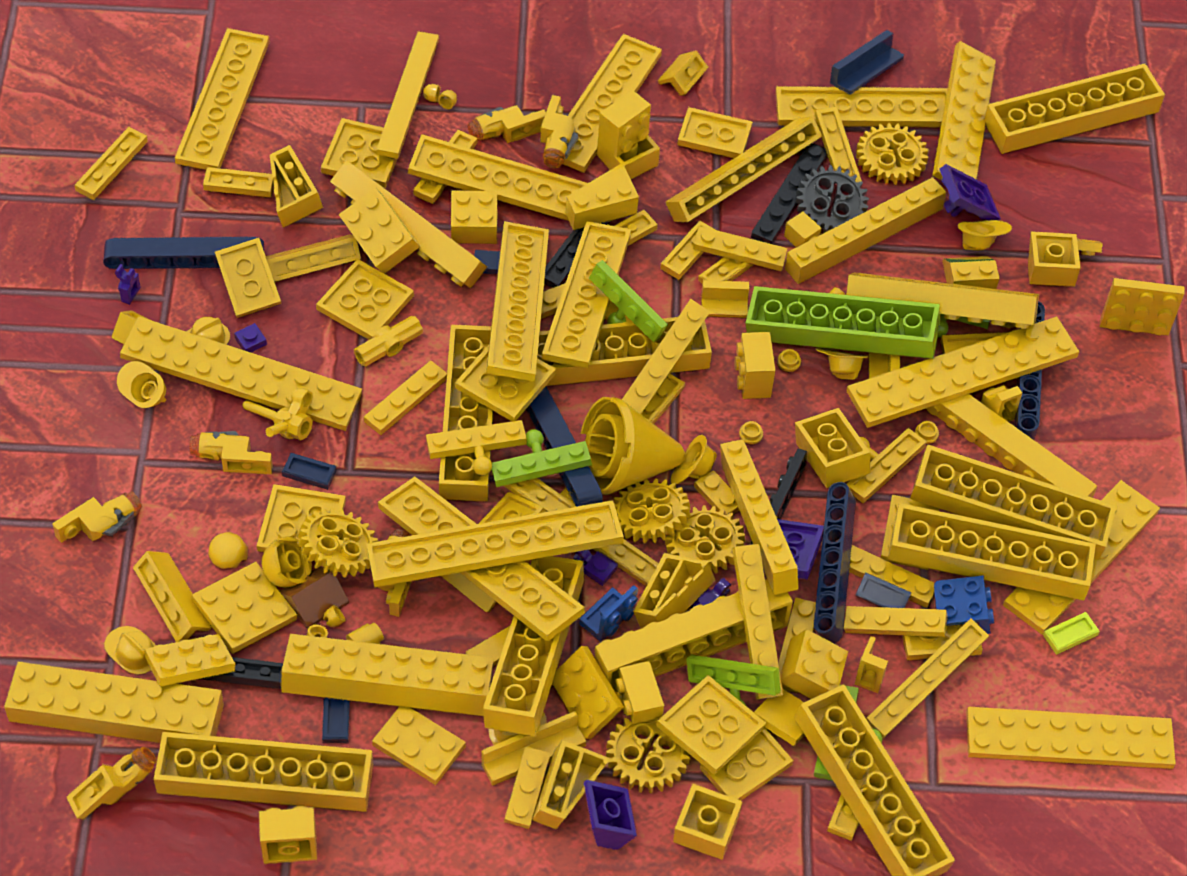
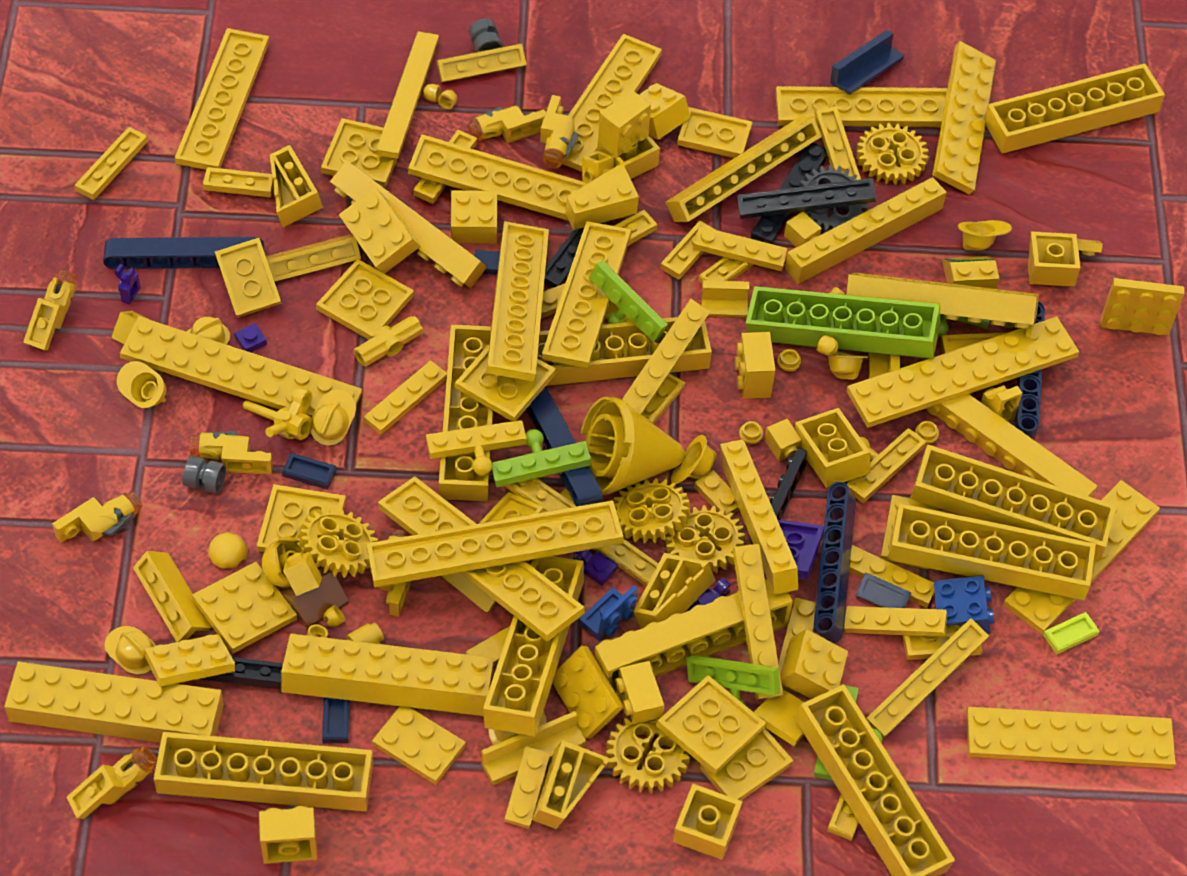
(51, 310): none -> yellow plate
(203, 474): none -> dark grey wheel
(302, 573): none -> yellow brick
(333, 417): none -> yellow piece
(481, 63): none -> yellow plate
(485, 35): none -> dark grey wheel
(595, 165): none -> yellow brick
(610, 814): dark purple slope -> none
(667, 110): none -> yellow brick
(684, 72): yellow panel -> none
(782, 440): none -> yellow brick
(806, 198): none -> black plate
(827, 345): none -> yellow hinge
(871, 669): yellow panel -> none
(967, 194): dark purple plate -> none

